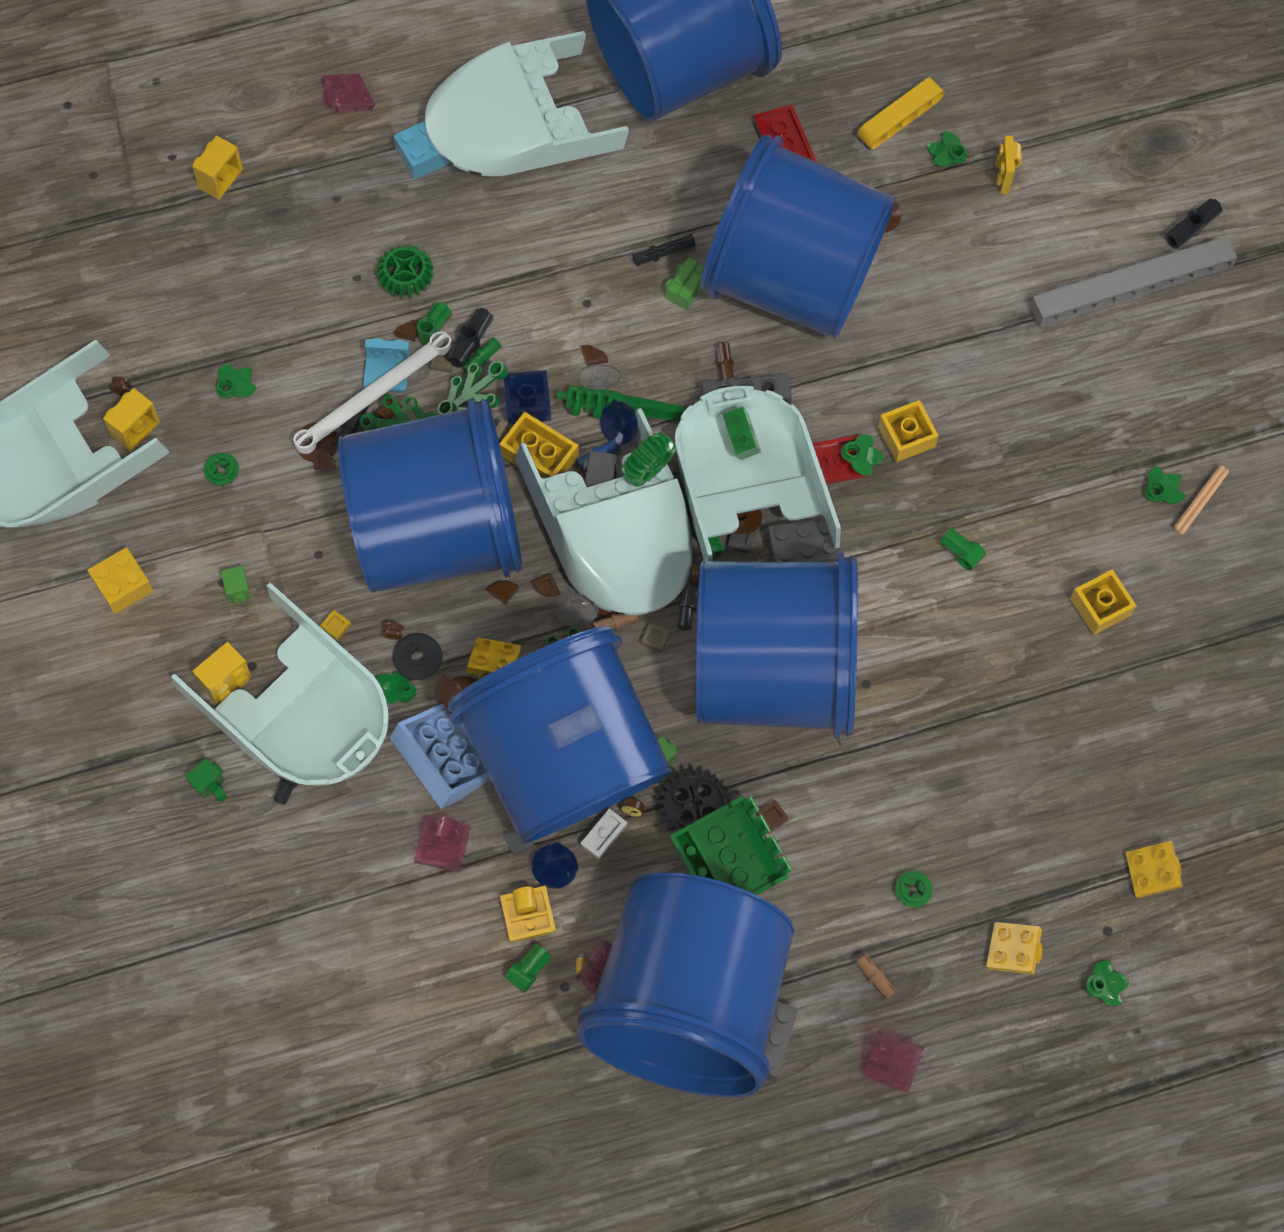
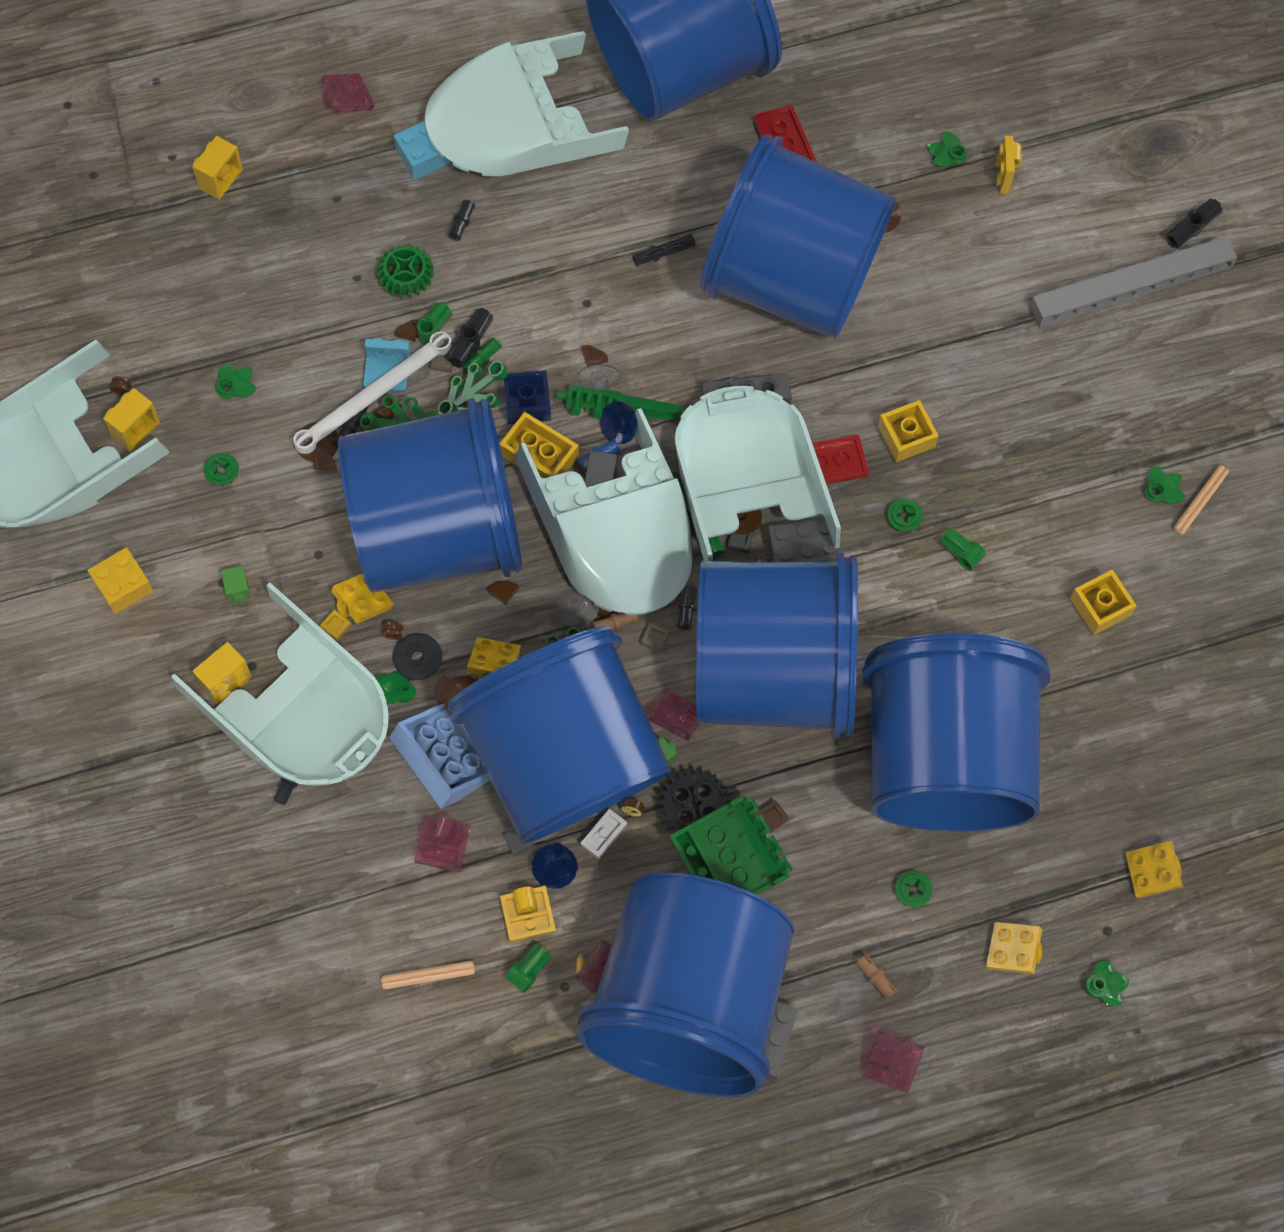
(207, 779): green brick -> none
(357, 600): none -> yellow plate
(427, 975): none -> light nougat axle
(461, 220): none -> black pin
(502, 430): dark tan tile -> none
(546, 586): reddish brown tile -> none
(575, 727): clear brick -> none
(648, 459): green gear -> none
(675, 715): none -> clear pink plate
(686, 284): bright green brick -> none
(694, 575): reddish brown axle -> none
(725, 361): reddish brown axle -> none
(741, 433): green brick -> none
(865, 454): green plate -> none
(900, 113): yellow beam -> none
(911, 508): none -> green gear
(956, 731): none -> blue piece

